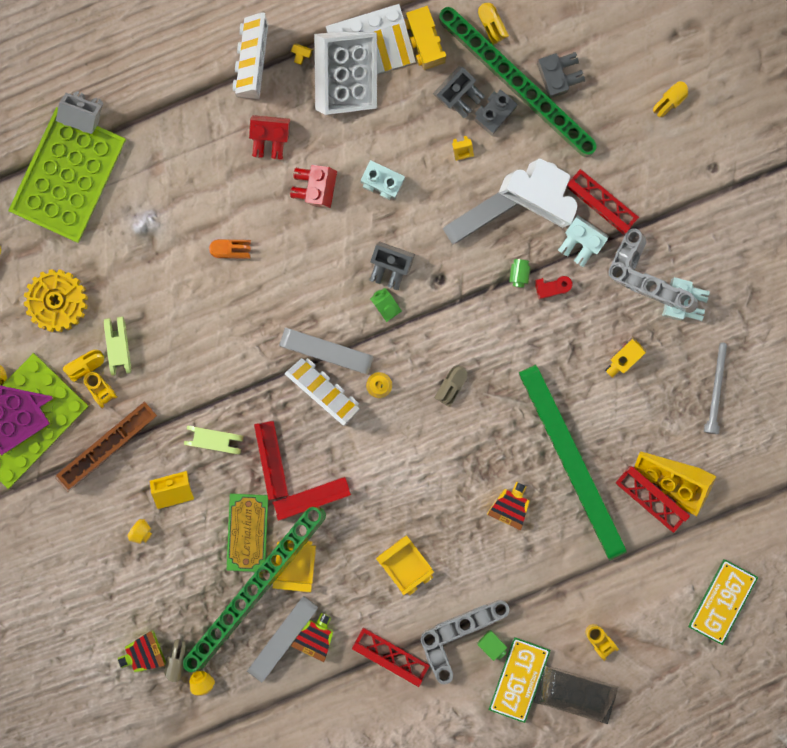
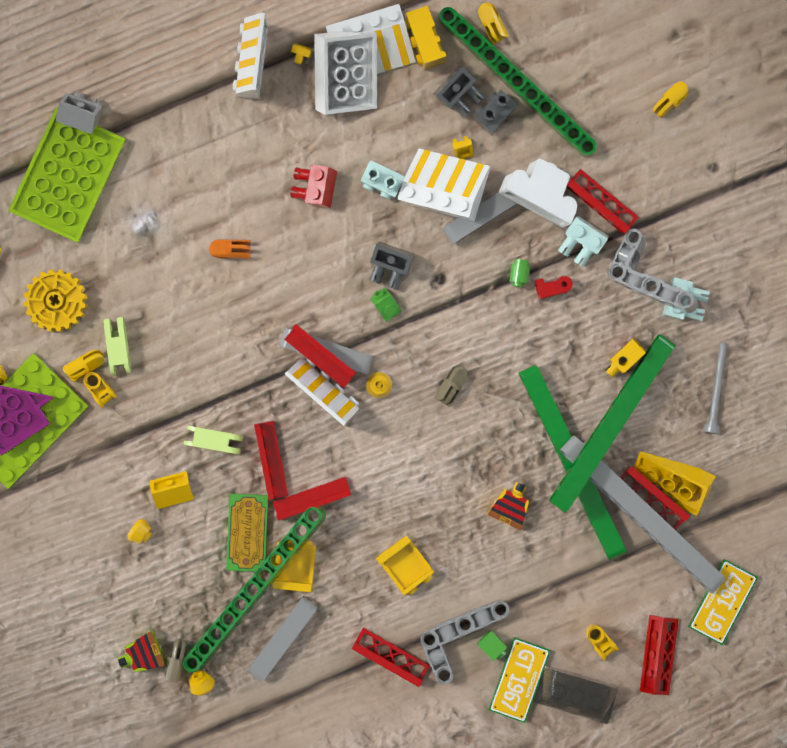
(105, 447): dark orange slope -> none
(270, 129): red brick -> none
(315, 638): torso -> none
(320, 356): none -> red fence
(444, 184): none -> white slope
(552, 73): dark grey brick -> none
(611, 423): none -> green beam
(649, 521): none -> light grey beam
(656, 655): none -> red fence

